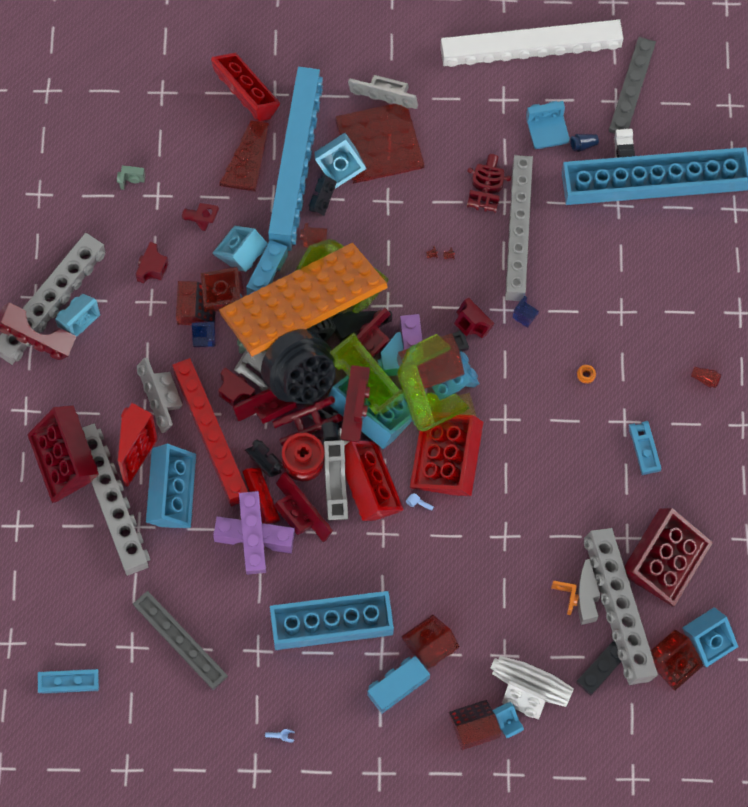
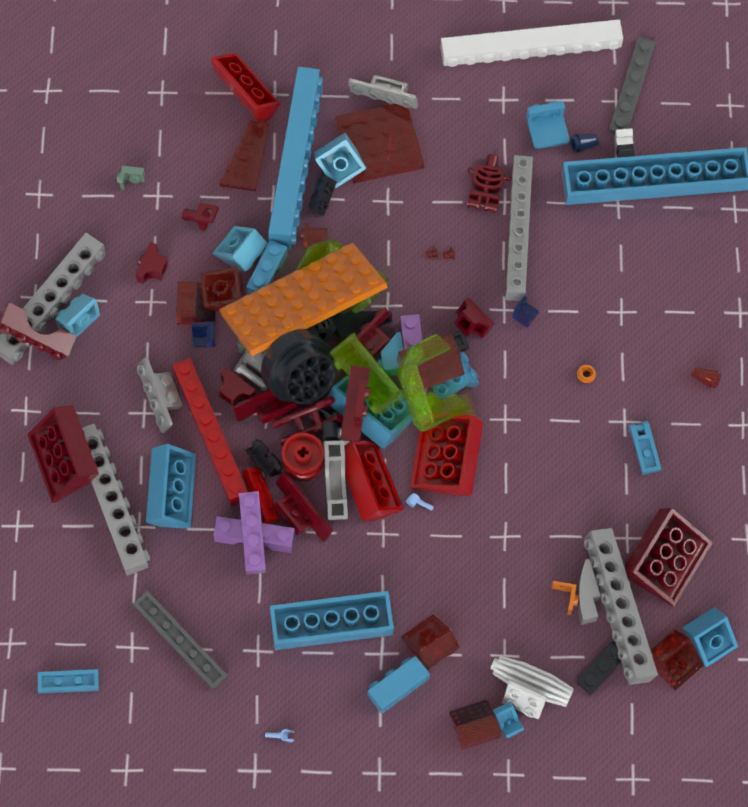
(136, 440): red slope -> none

